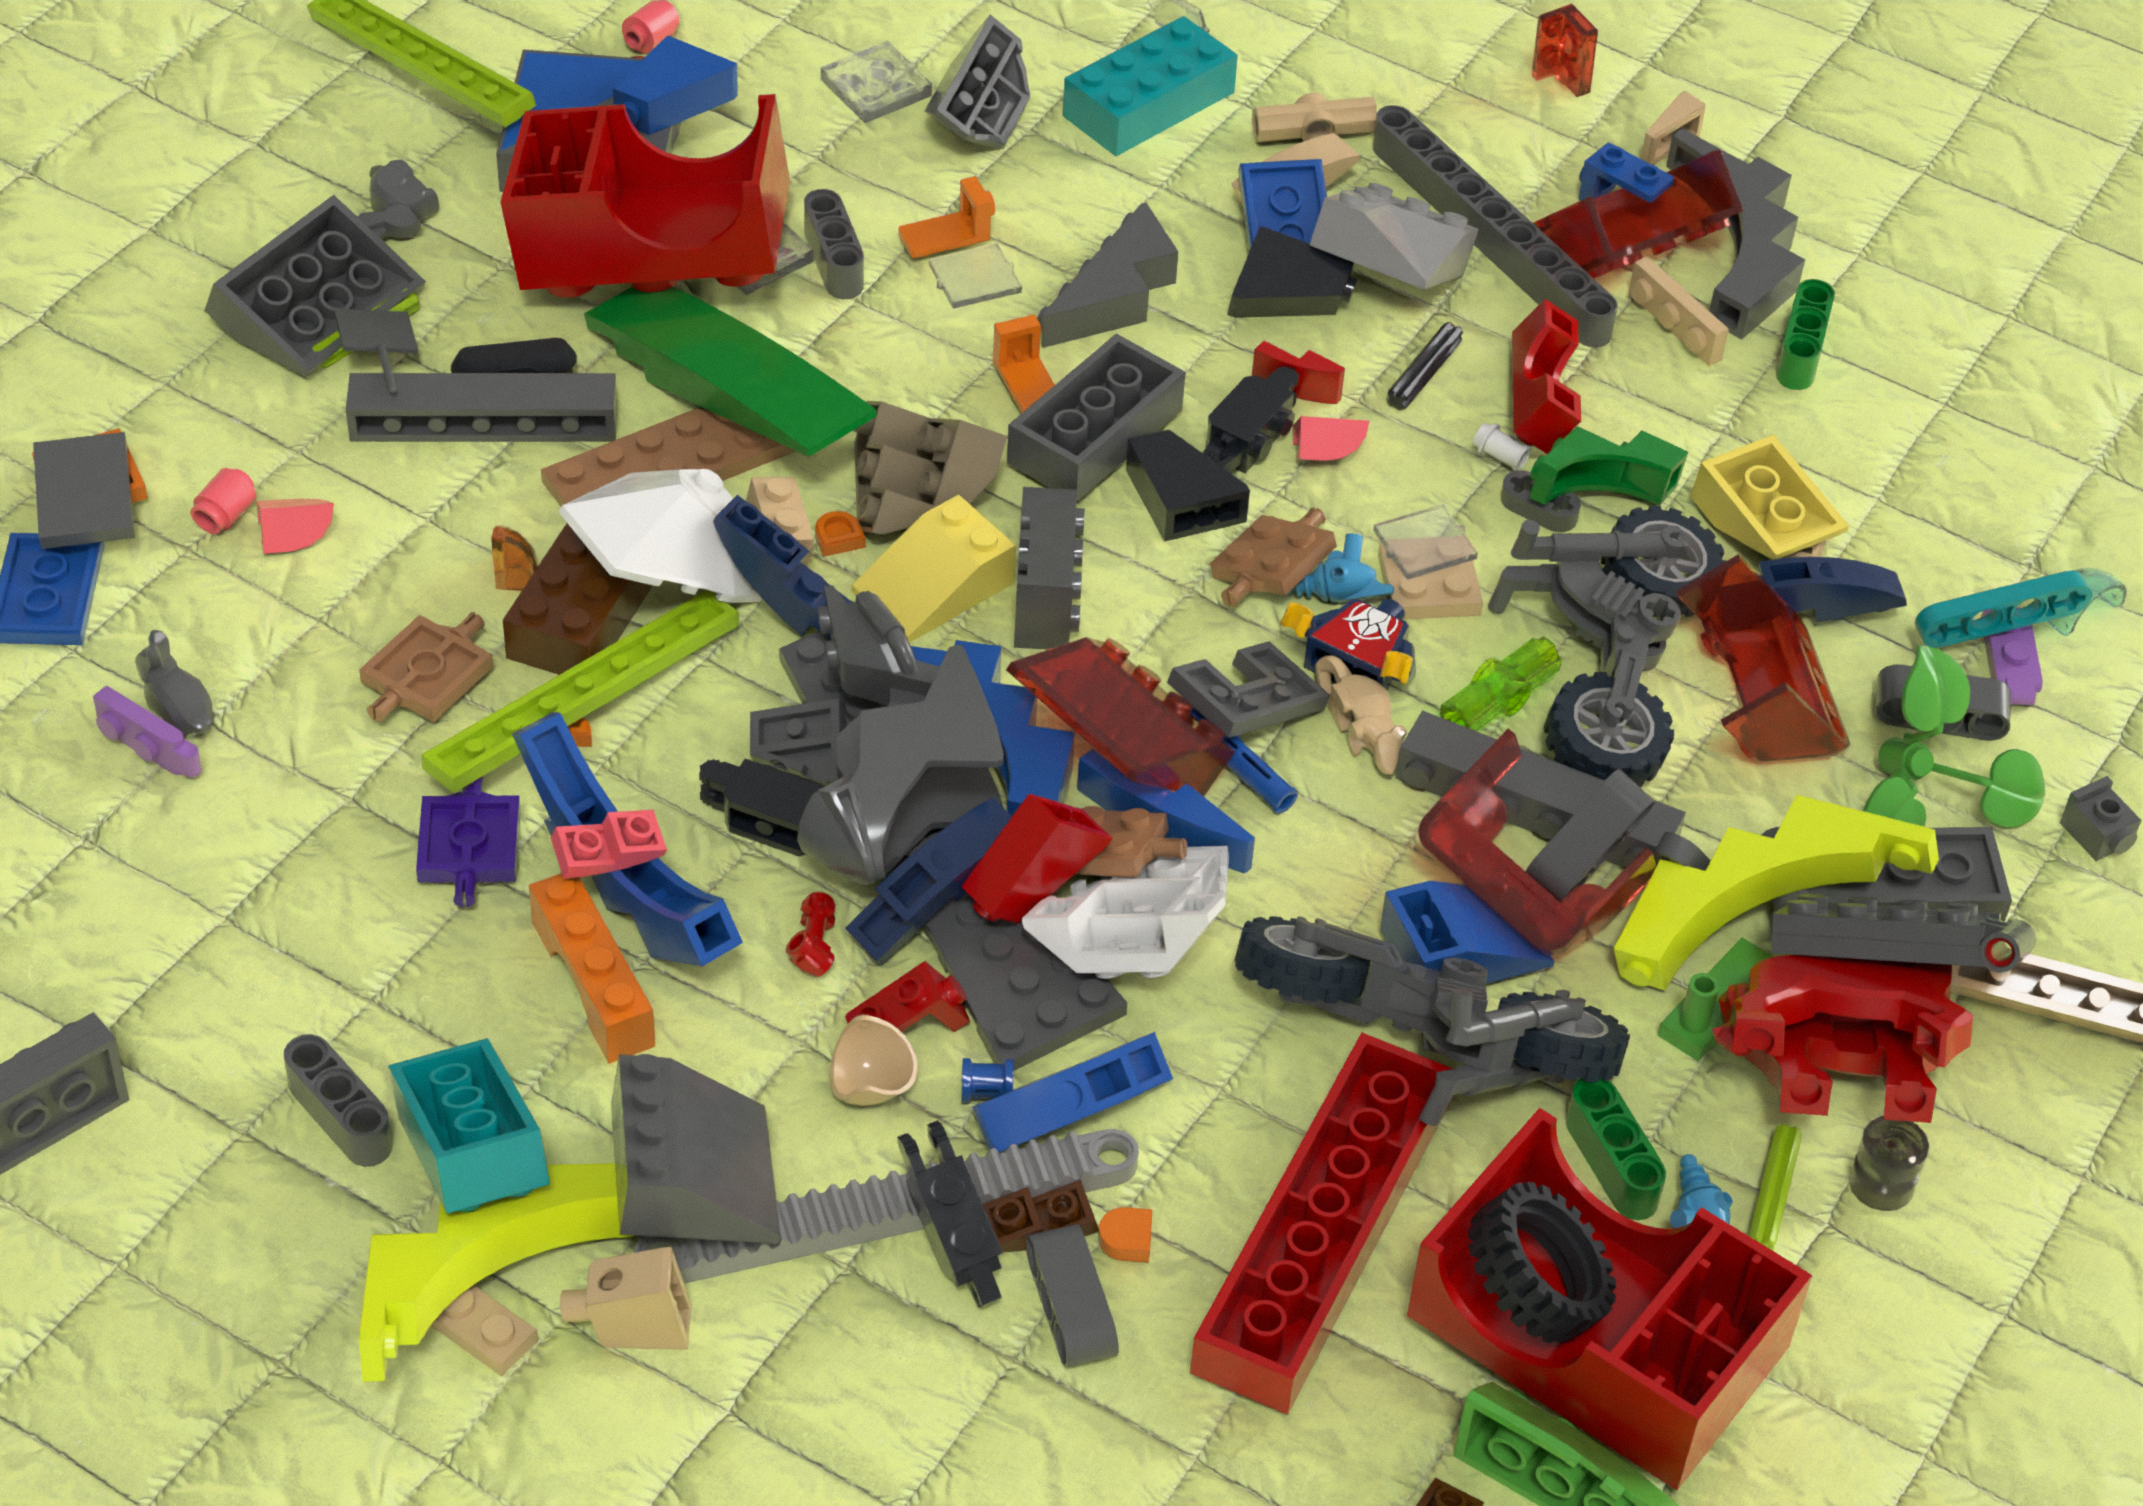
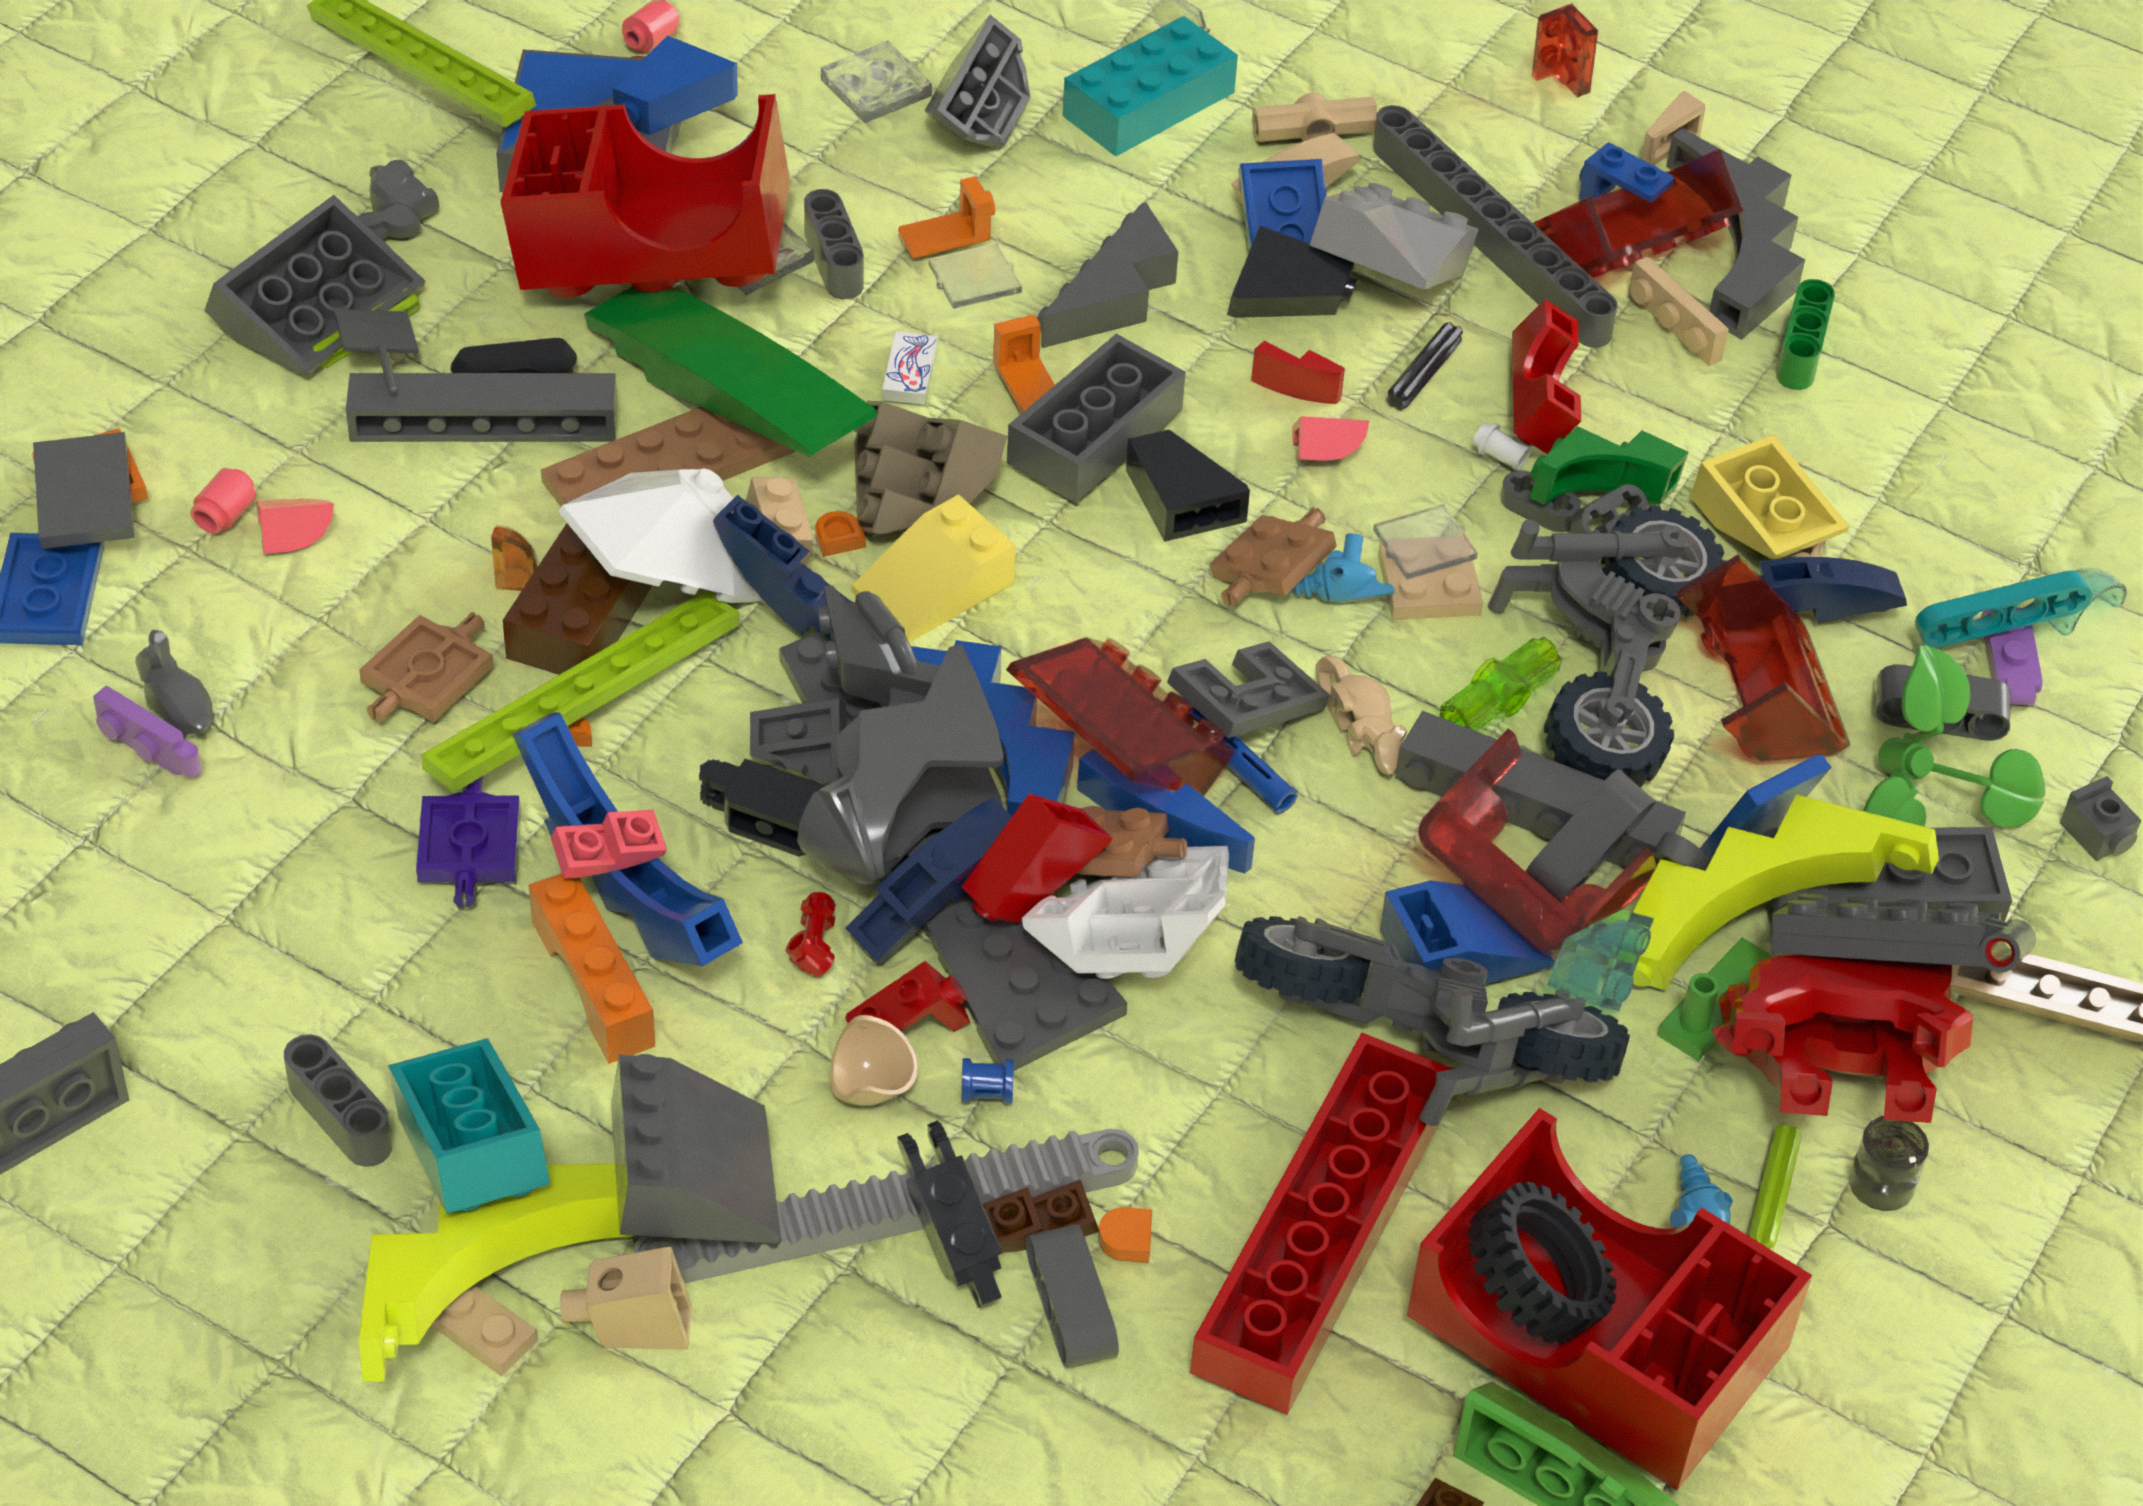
(909, 368): none -> tile
(1046, 568): dark grey wedge -> none
(1073, 1093): blue slope -> none
(1251, 419): black hinge -> none
(1362, 636): torso -> none
(1602, 959): none -> clear light blue slope
(1605, 508): none -> dark grey beam
(1616, 1148): green beam -> none
(1769, 801): none -> tile

